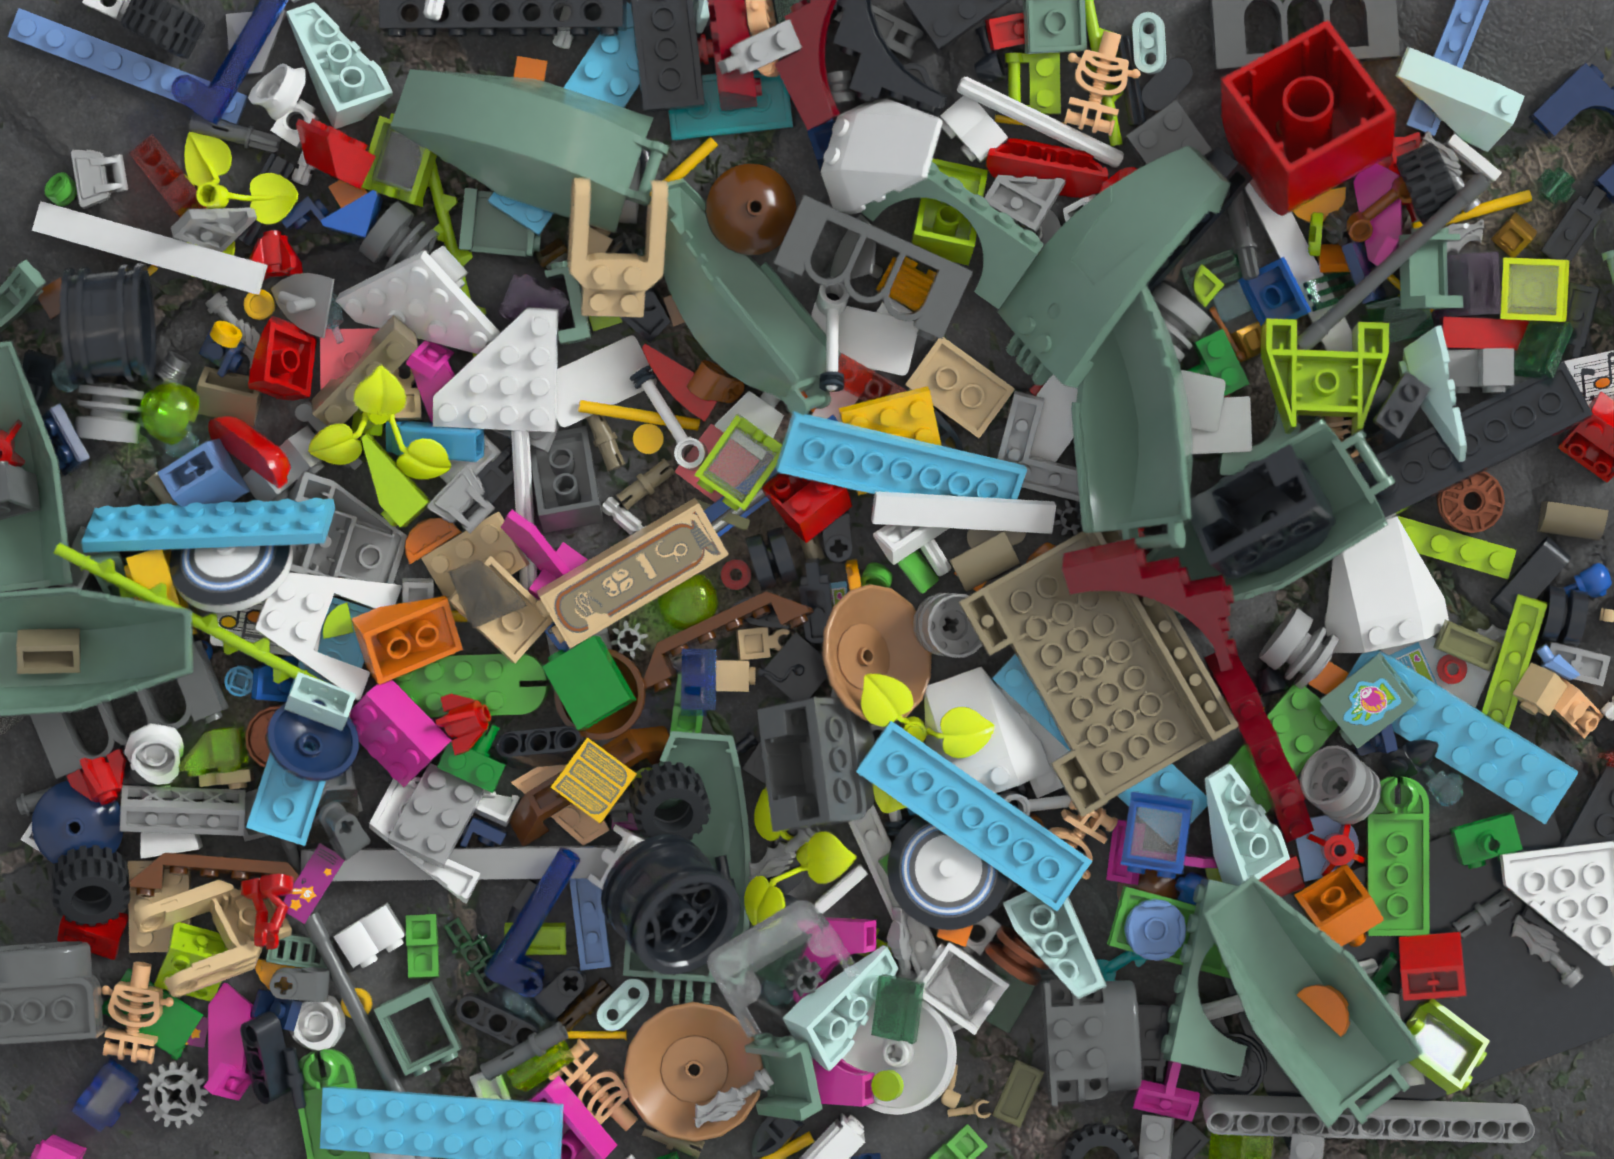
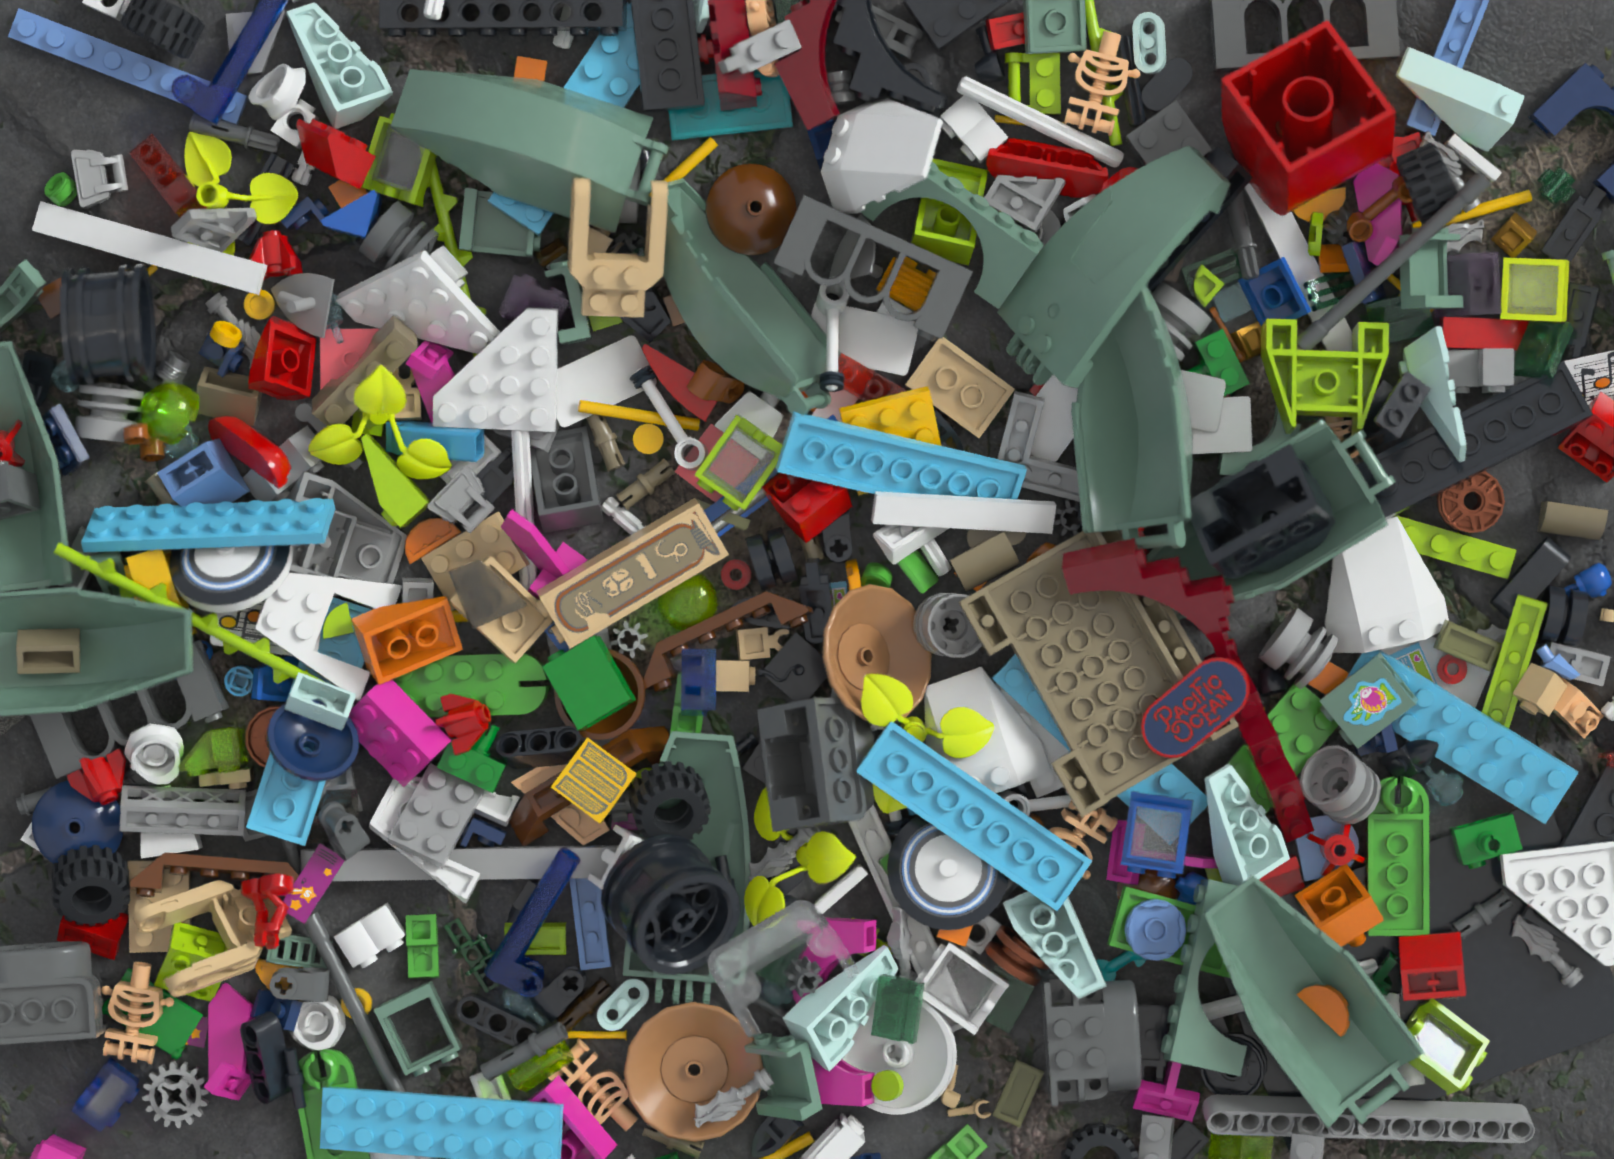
(150, 448): none -> dark orange bar
(1195, 707): none -> tile

